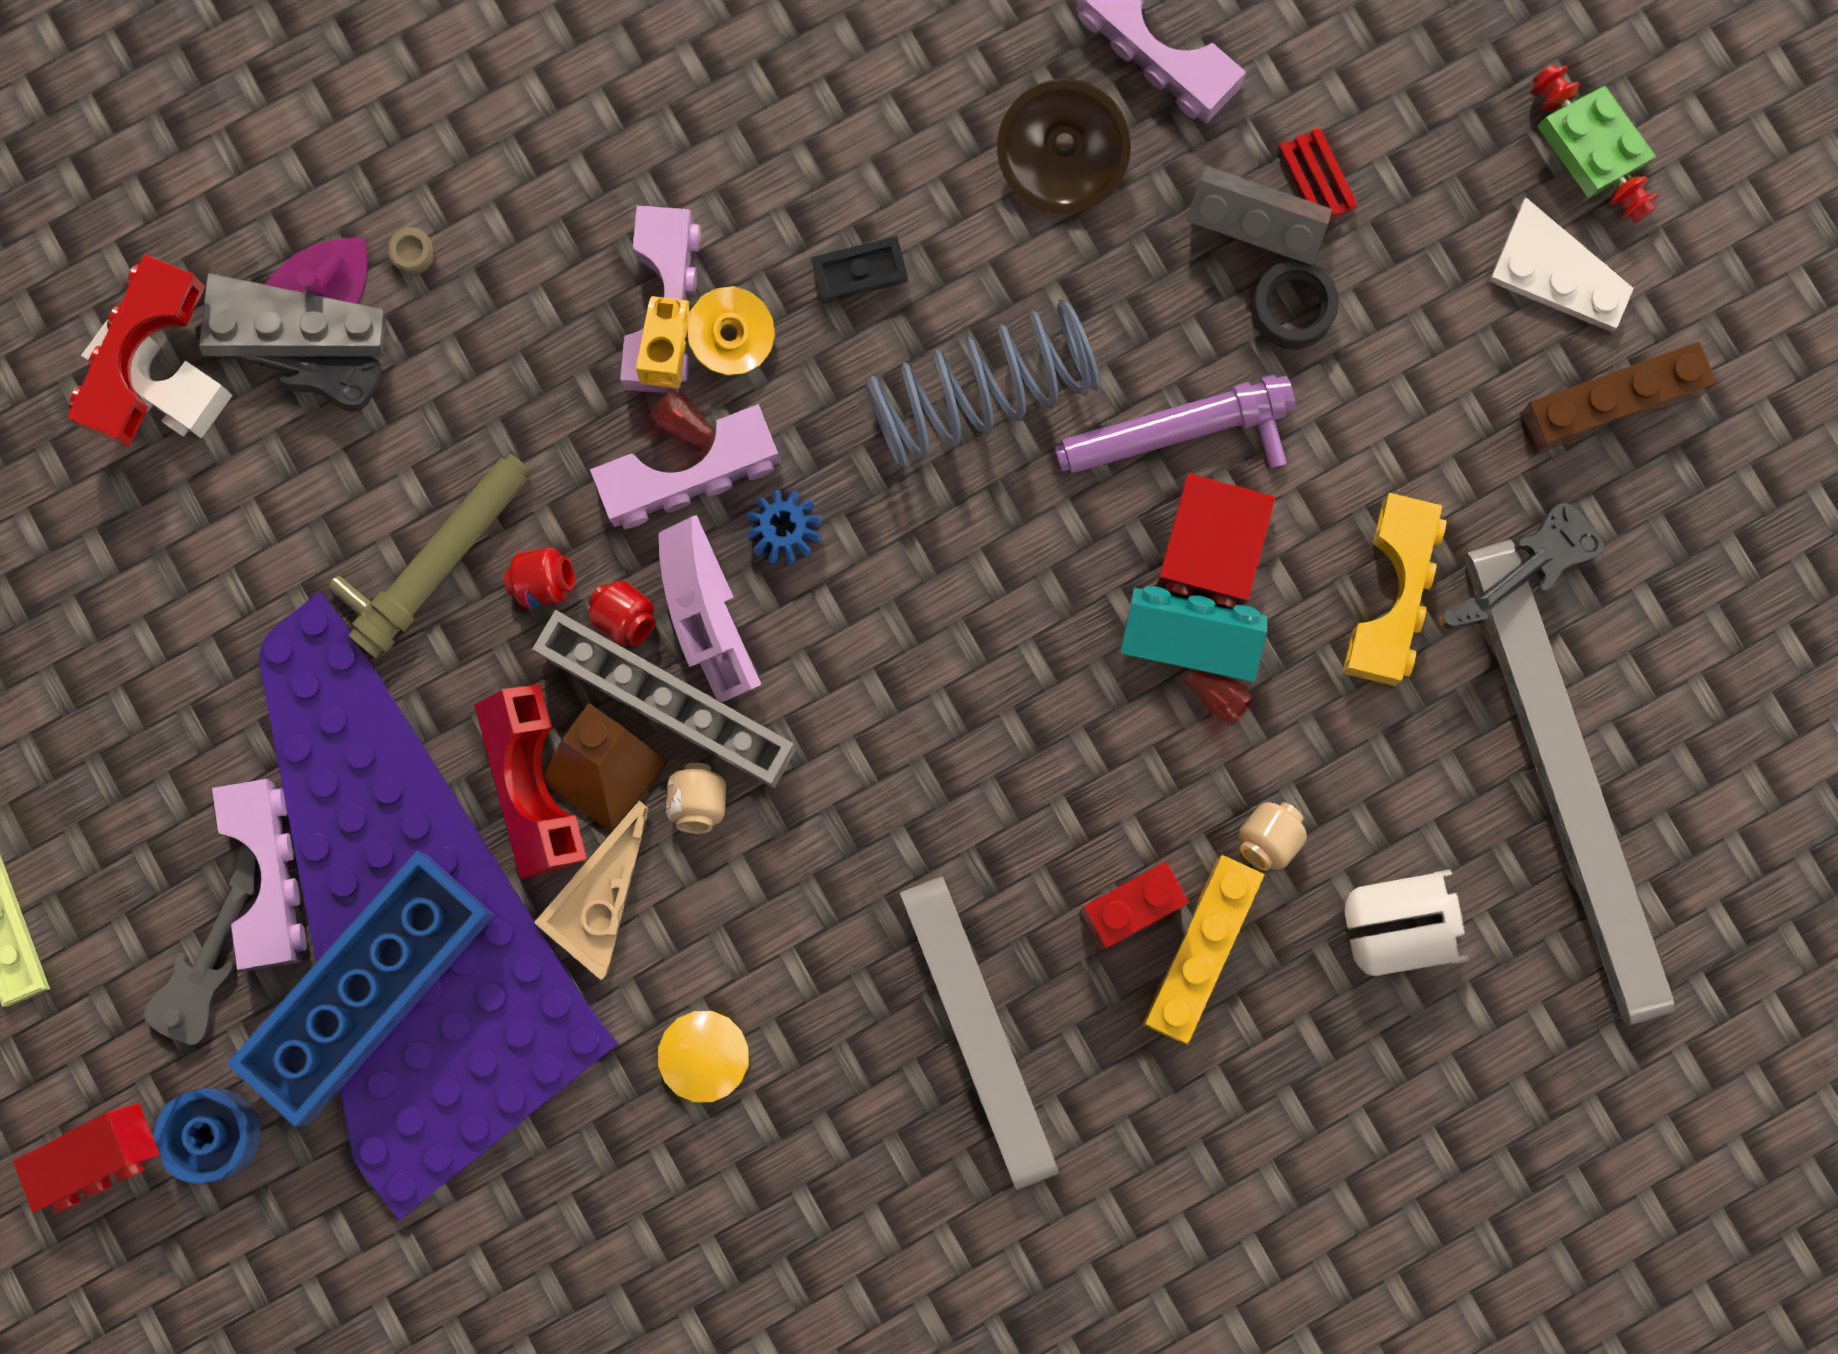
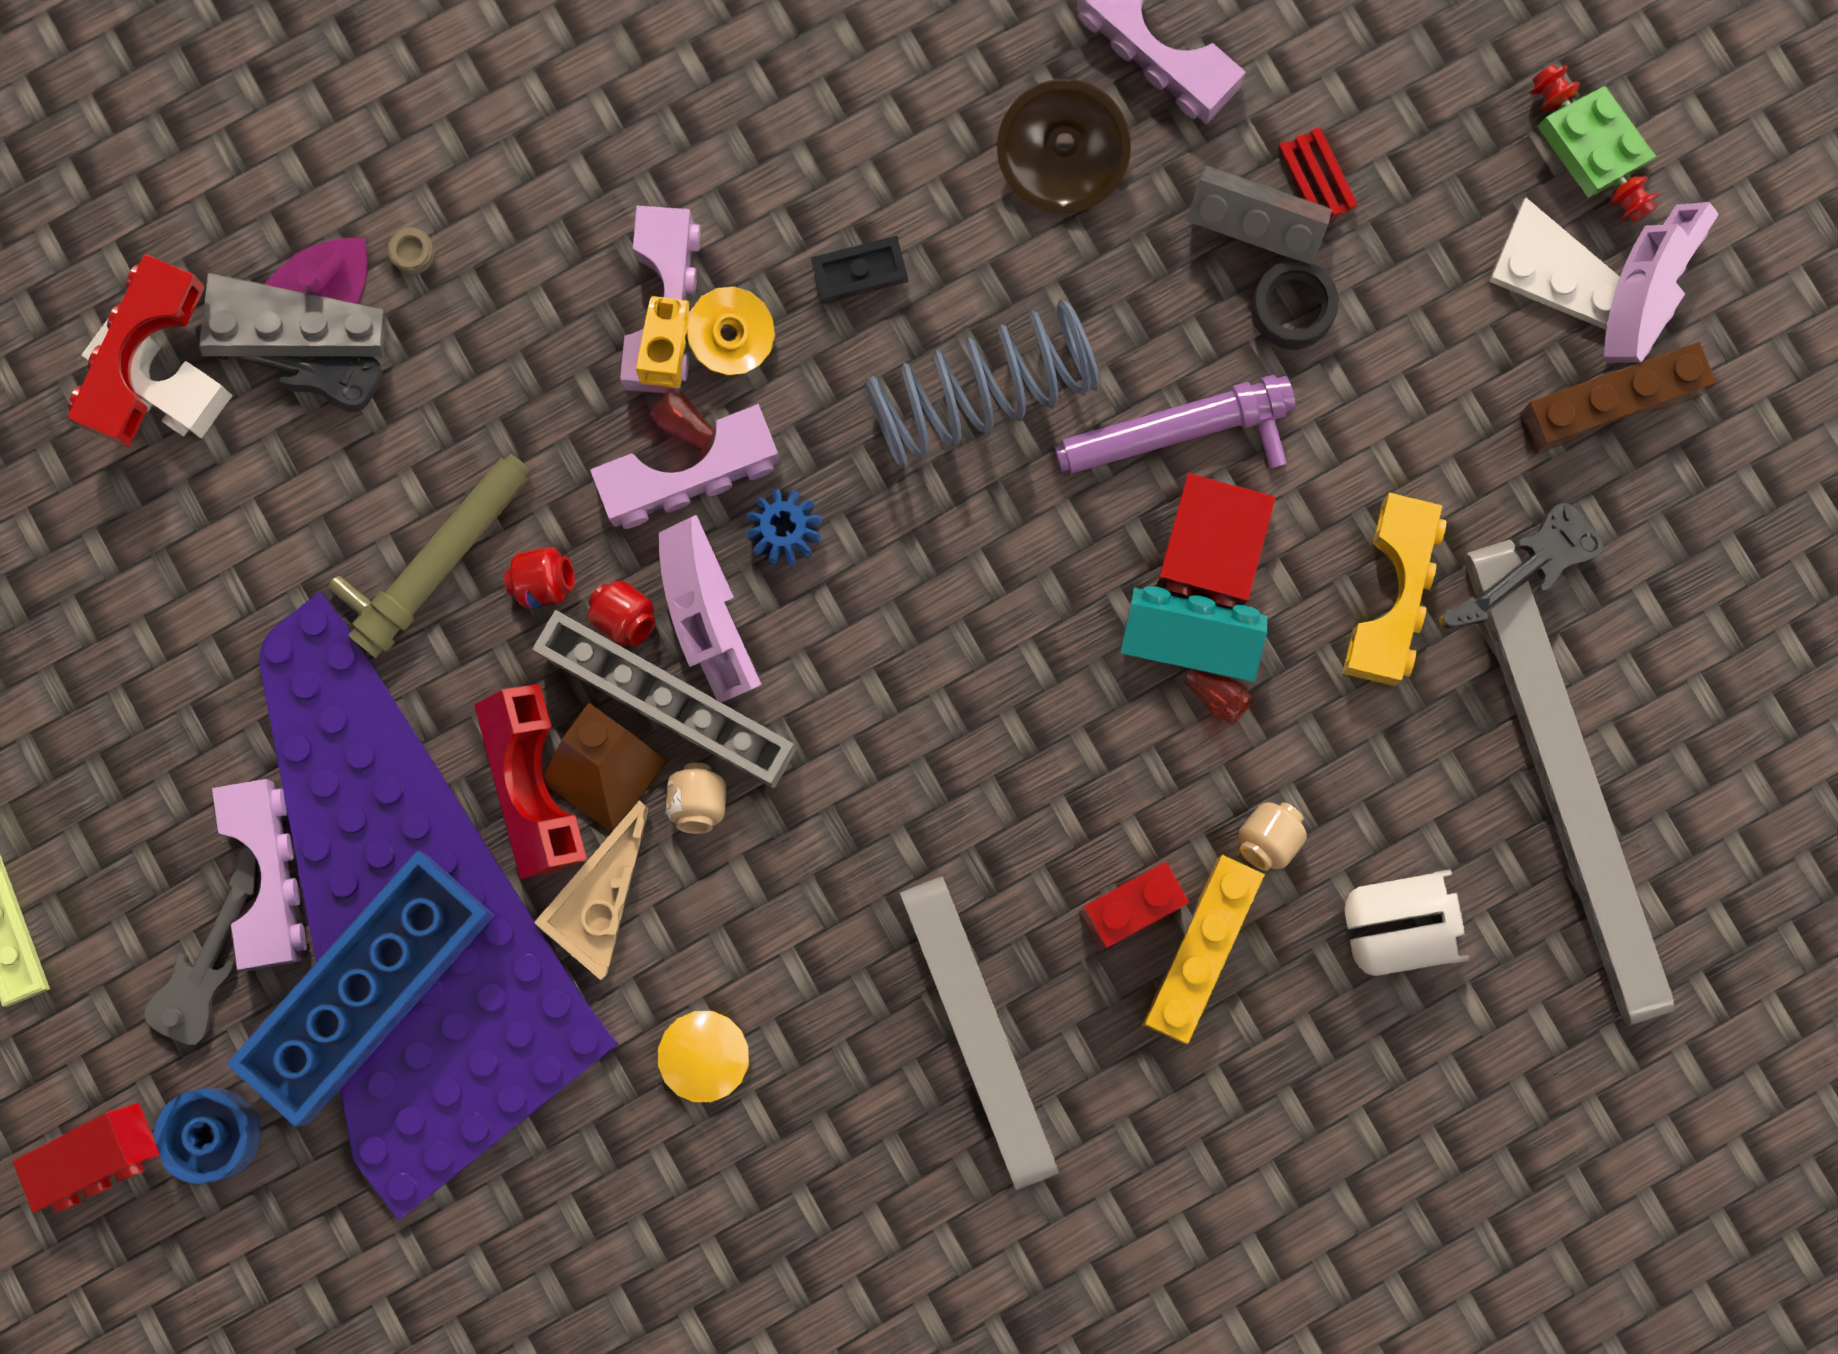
(1648, 284): none -> lavender slope

